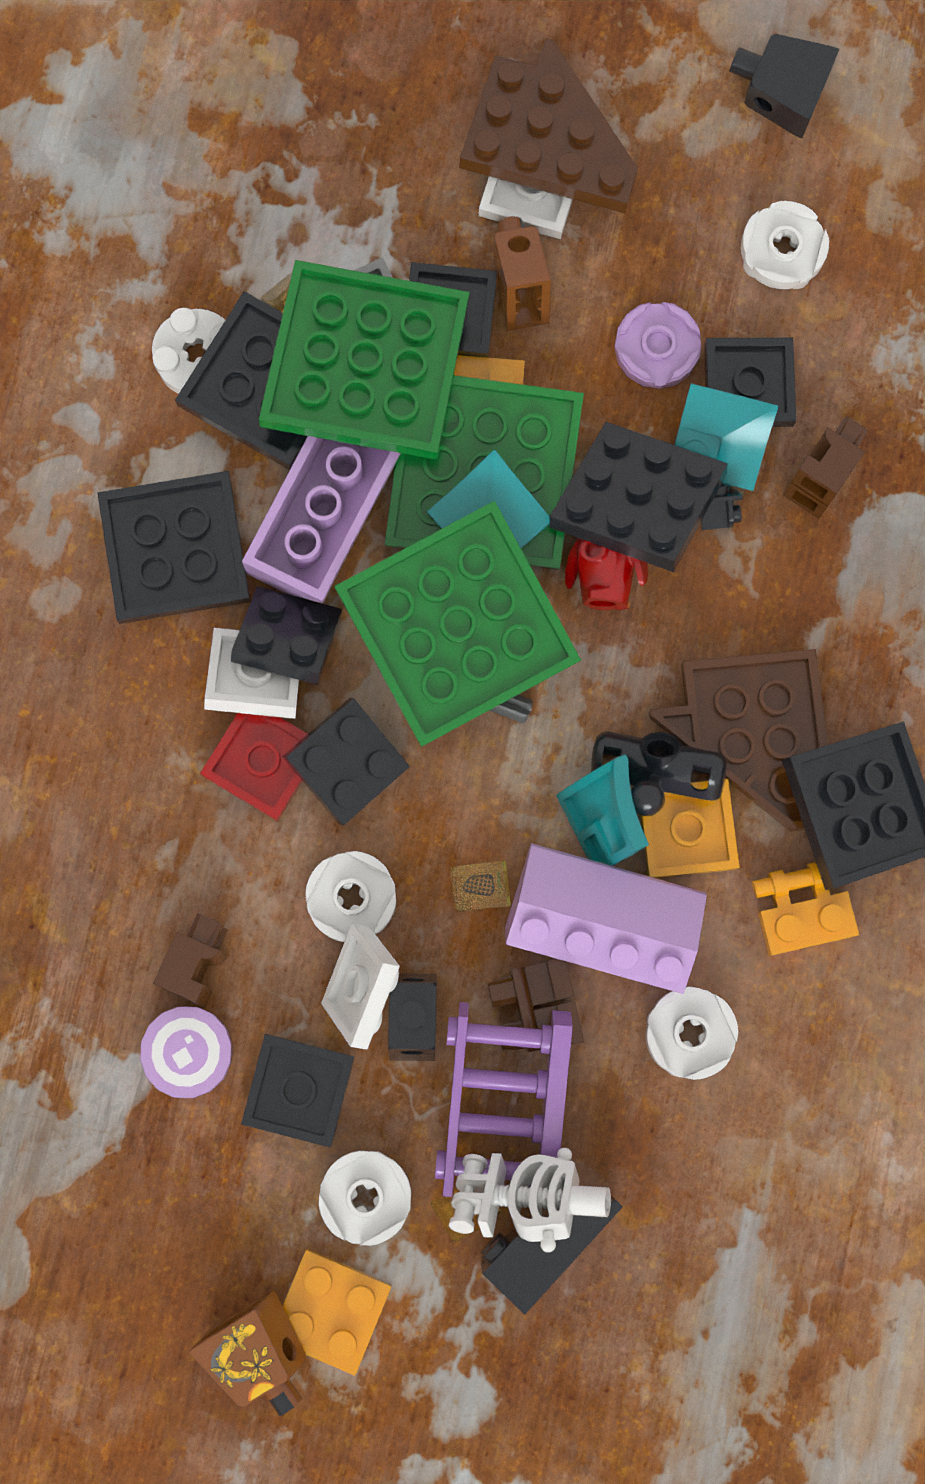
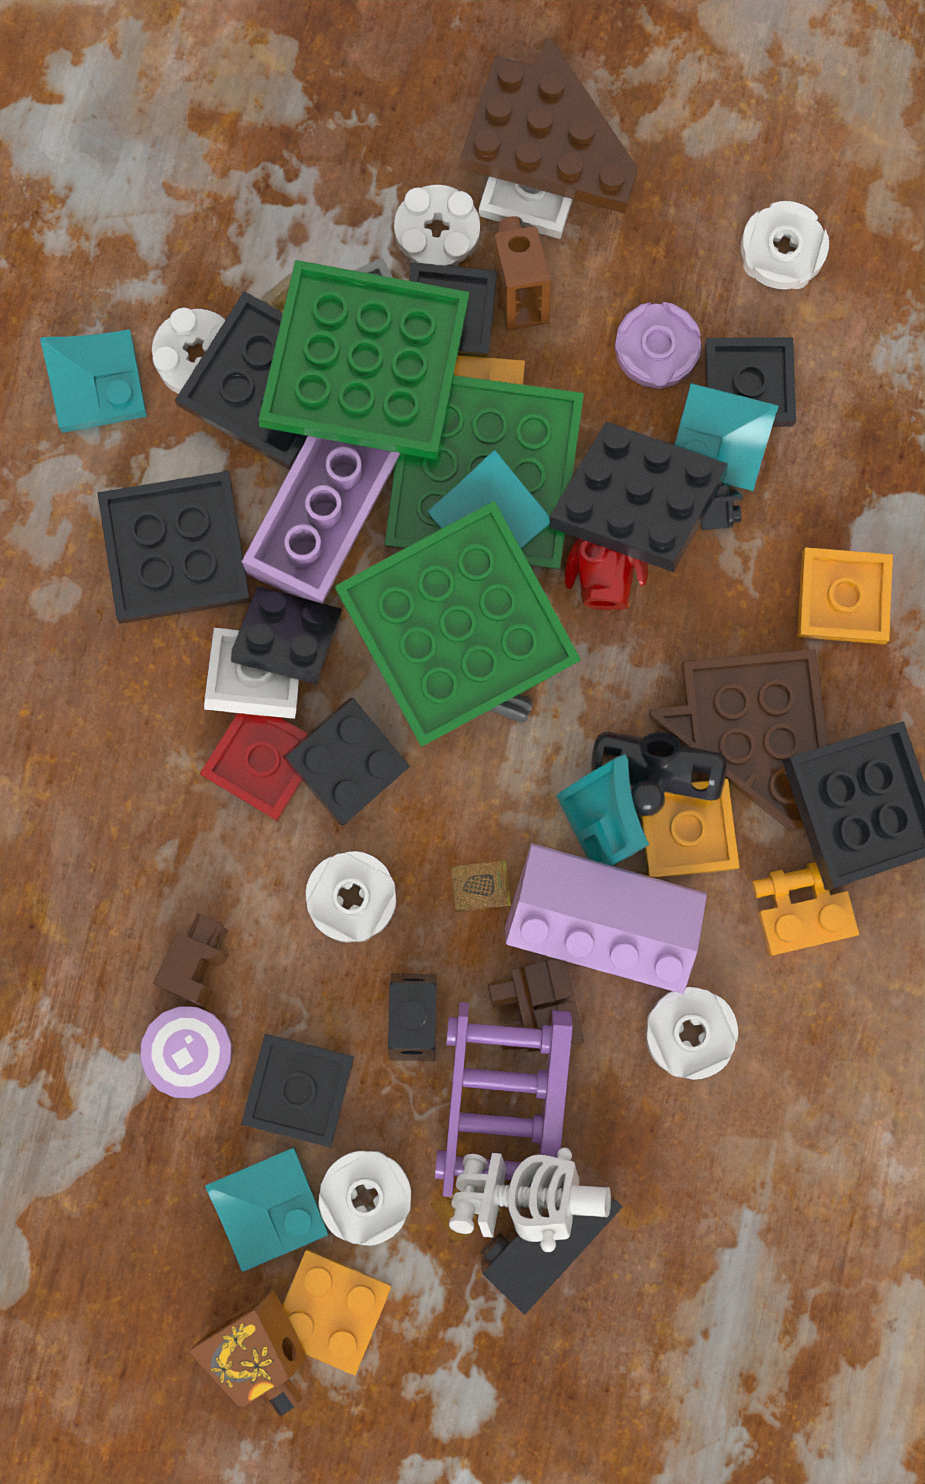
(94, 379): none -> teal plate
(267, 1209): none -> teal plate
(360, 986): white plate -> none
(443, 204): none -> white plate
(786, 79): black torso -> none
(827, 467): reddish brown hips -> none
(845, 595): none -> light orange plate

